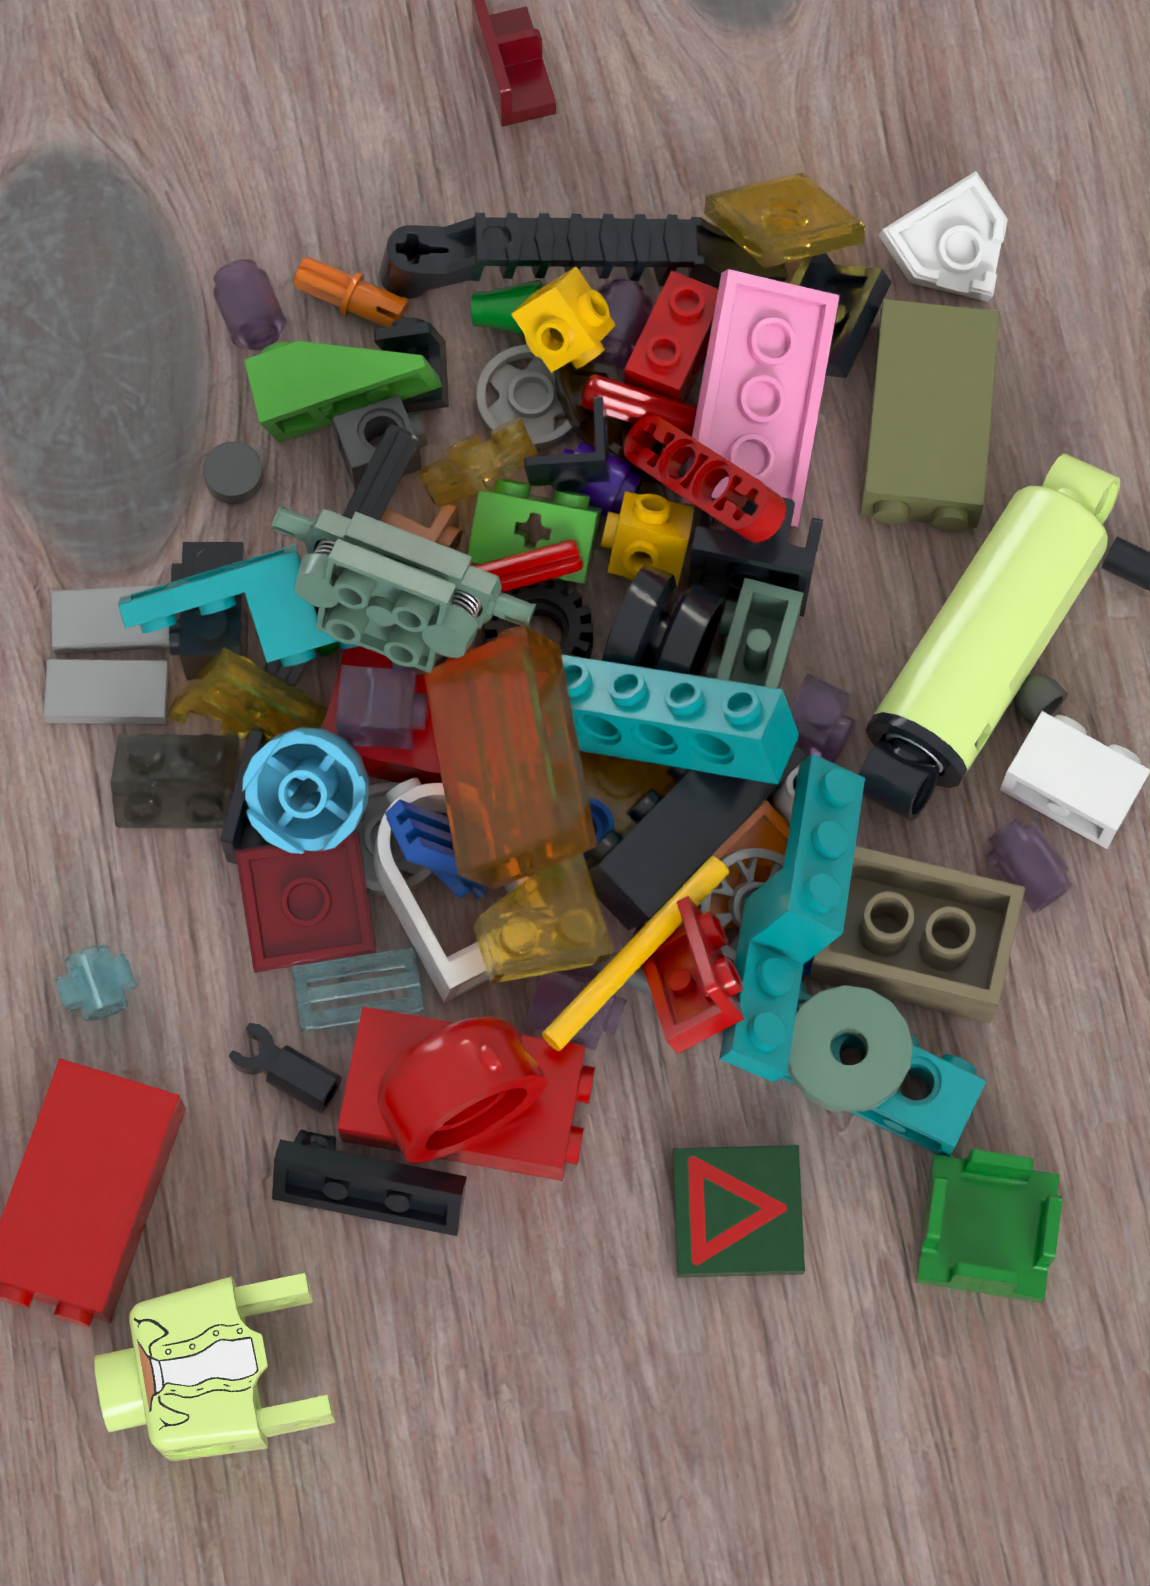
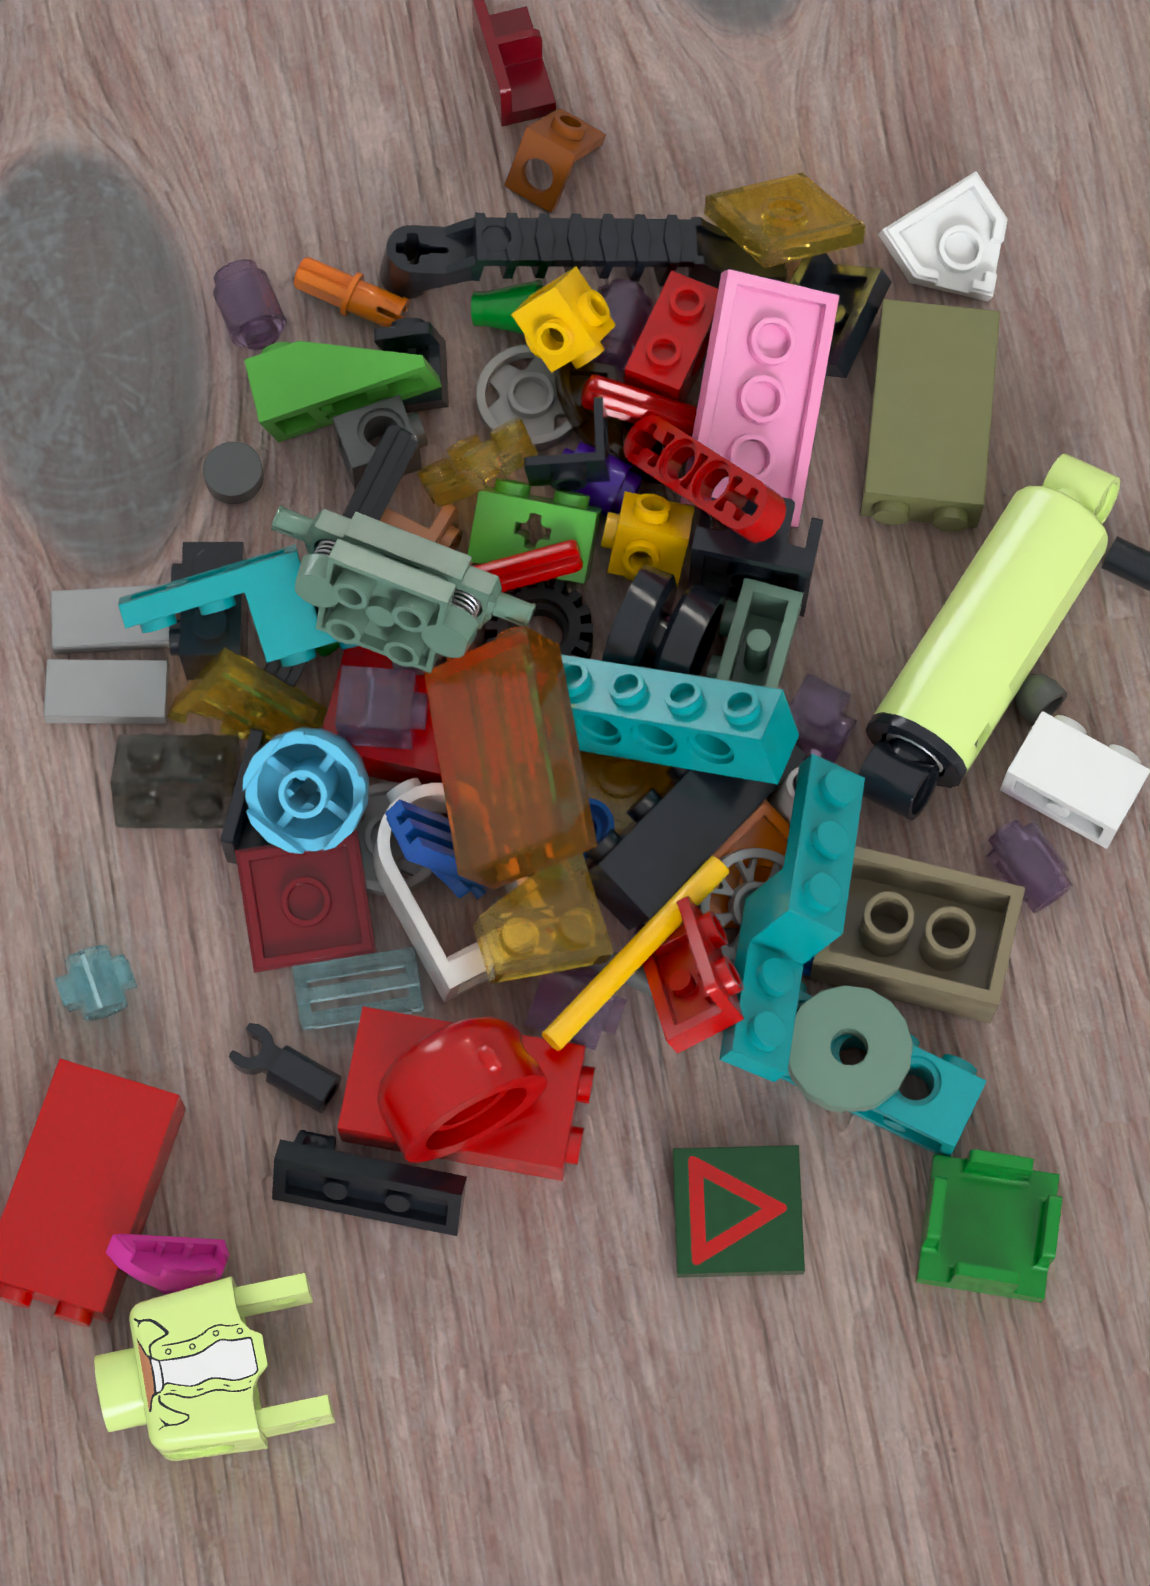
(169, 1261): none -> dark pink plate
(560, 142): none -> dark orange bracket

